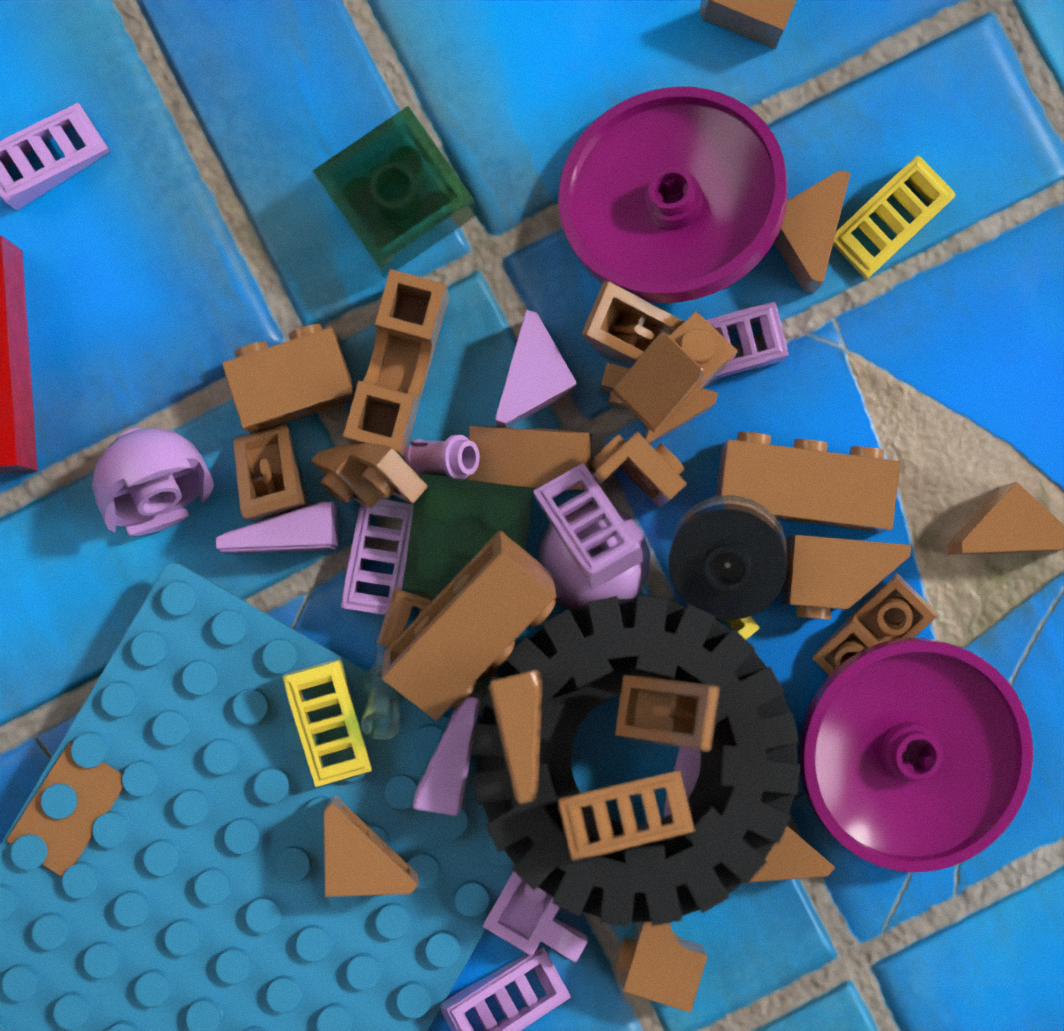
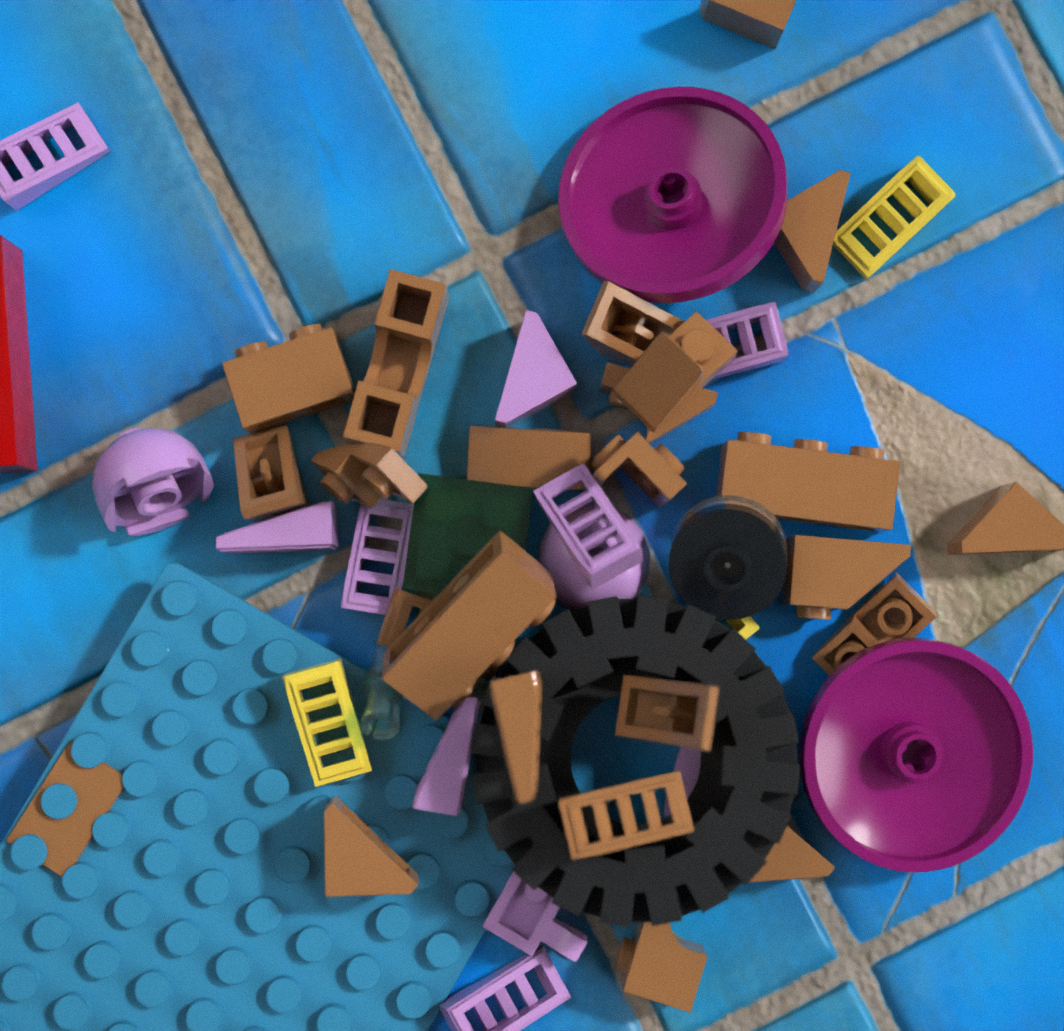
(396, 191): clear green brick -> none
(451, 457): lavender pin -> none

